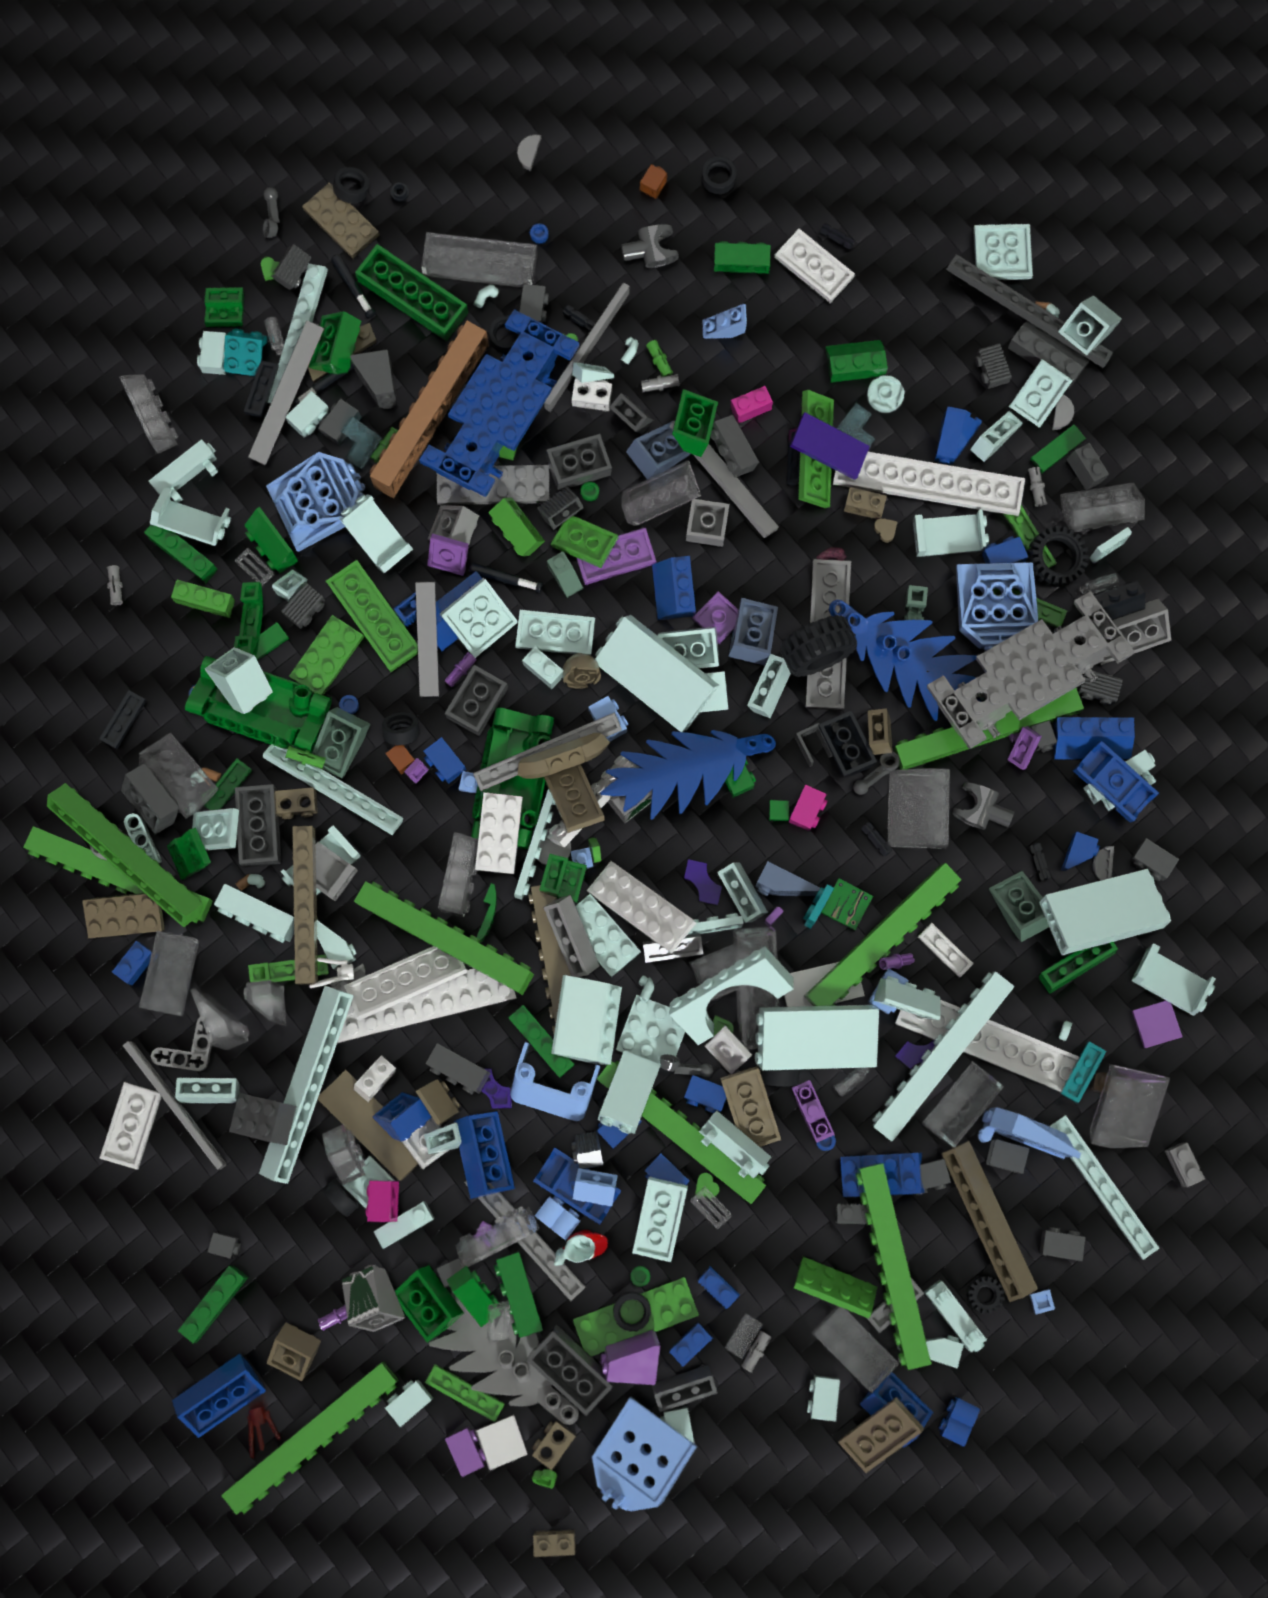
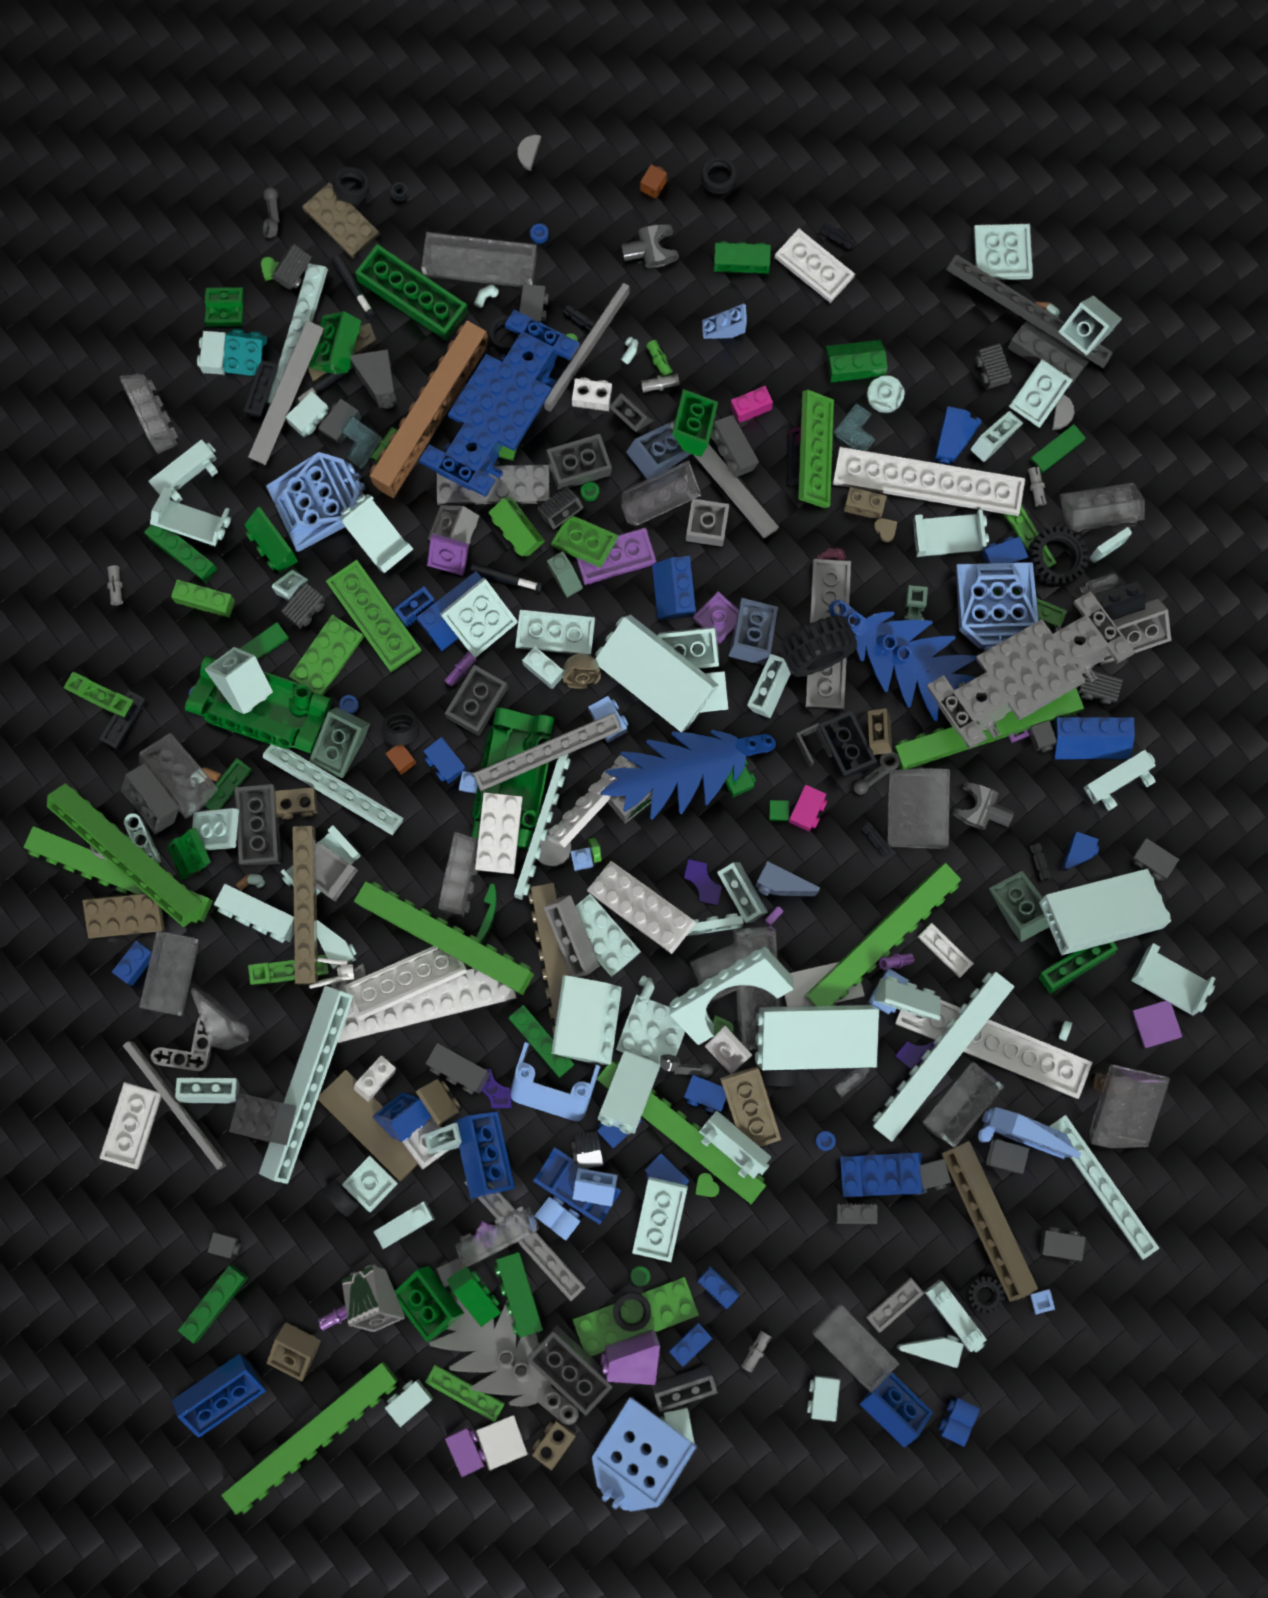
(98, 694): none -> bright green slope
(251, 617): green slope -> none
(256, 1418): clear red plant -> none
(266, 578): clear tile -> none
(267, 999): clear slope -> none
(274, 334): clear cylinder -> none
(305, 757): bright green pin -> none
(344, 1154): clear brick -> none
(382, 1201): dark pink brick -> none
(416, 770): medium lavender tile -> none
(427, 639): light grey tile -> none
(498, 1321): clear tile -> none
(544, 1478): bright green tile -> none
(554, 1543): dark tan brick -> none
(562, 756): dark tan brick -> none
(562, 877): green slope -> none
(574, 798): dark tan plate -> none
(581, 1247): light aqua hair -> none
(589, 373): light aqua slope -> none
(689, 946): light grey plate -> none
(699, 1195): clear tile -> none
(743, 1336): clear tile -> none
(812, 1111): medium lavender slope -> none
(820, 901): teal plate -> none
(829, 446): dark purple tile -> none
(835, 1287): bright green plate -> none
(847, 904): green tile -> none
(881, 1435): dark tan plate -> none
(893, 1266): bright green brick -> none
(1024, 747): medium lavender plate -> none
(1083, 1072): teal plate -> none
(1087, 466): dark grey brick -> none
(1103, 863): light grey tile -> none
(1115, 781): blue piece -> none
(1184, 1164): light grey brick -> none

